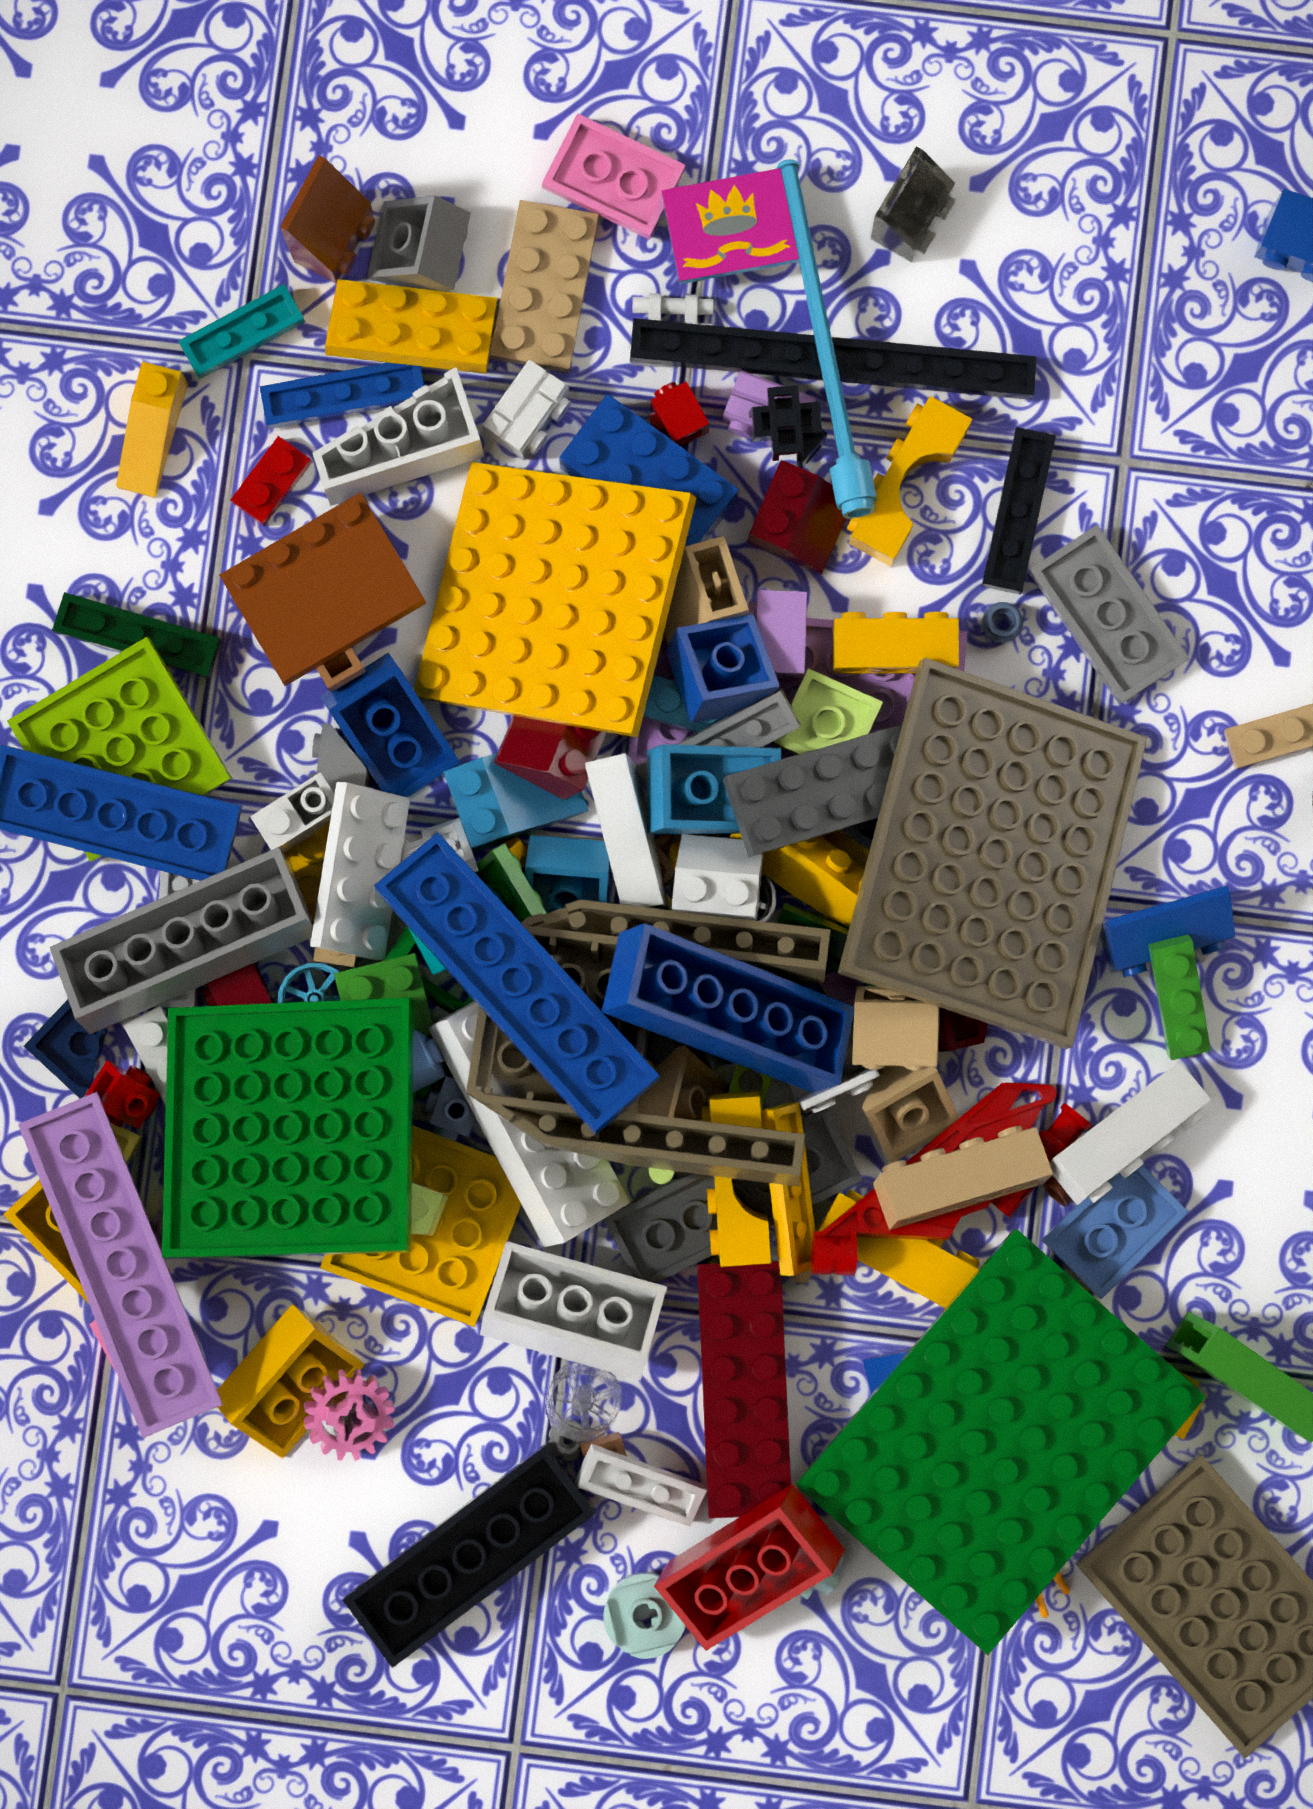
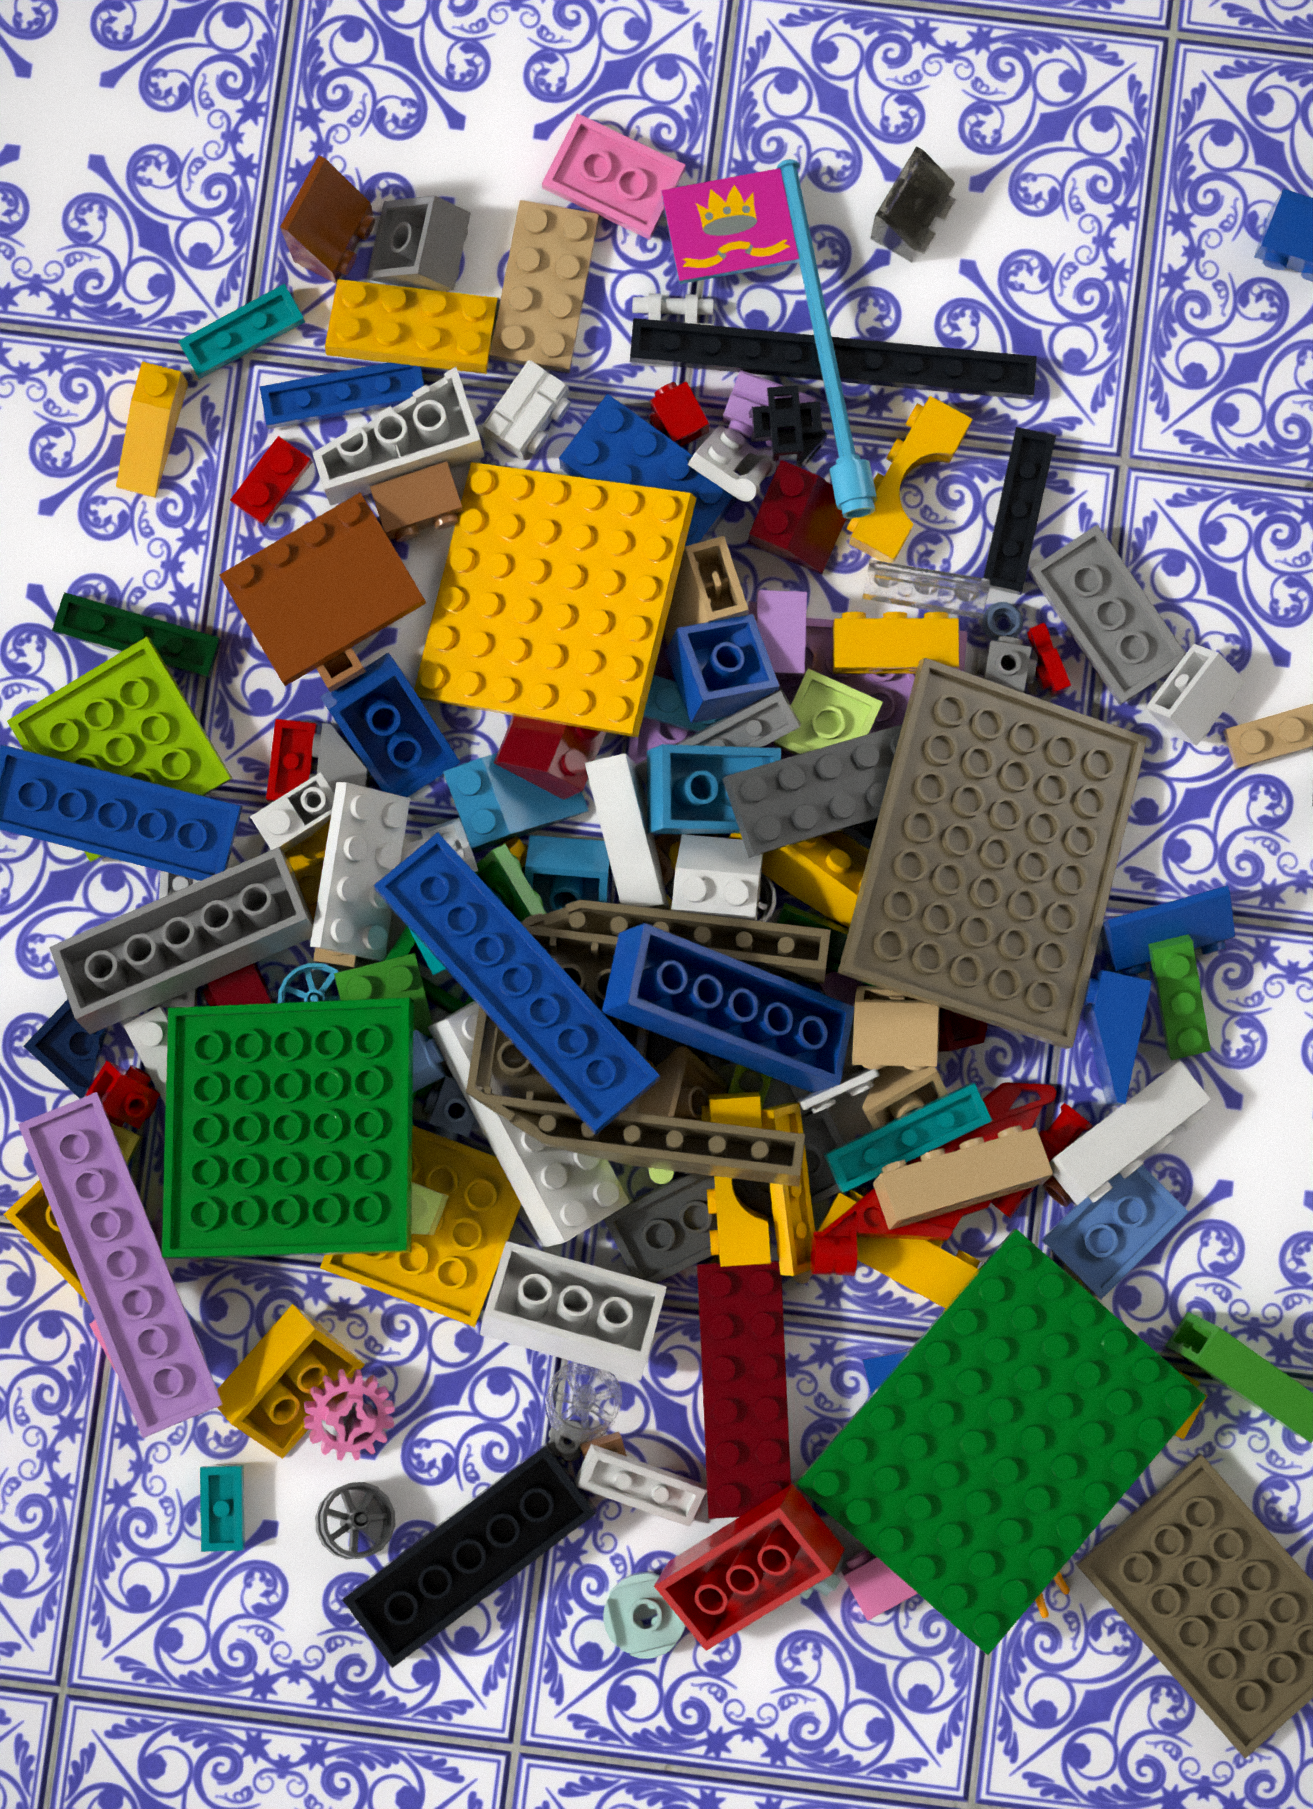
(222, 1508): none -> teal plate
(290, 757): none -> red plate
(355, 1520): none -> dark grey wheel
(417, 502): none -> medium nougat brick
(724, 454): none -> white plate
(874, 1584): none -> bright pink slope
(907, 1136): none -> teal plate
(926, 589): none -> clear plate
(1009, 652): none -> light grey brick
(1050, 669): none -> red plate
(1114, 1023): none -> blue slope
(1195, 694): none -> white brick

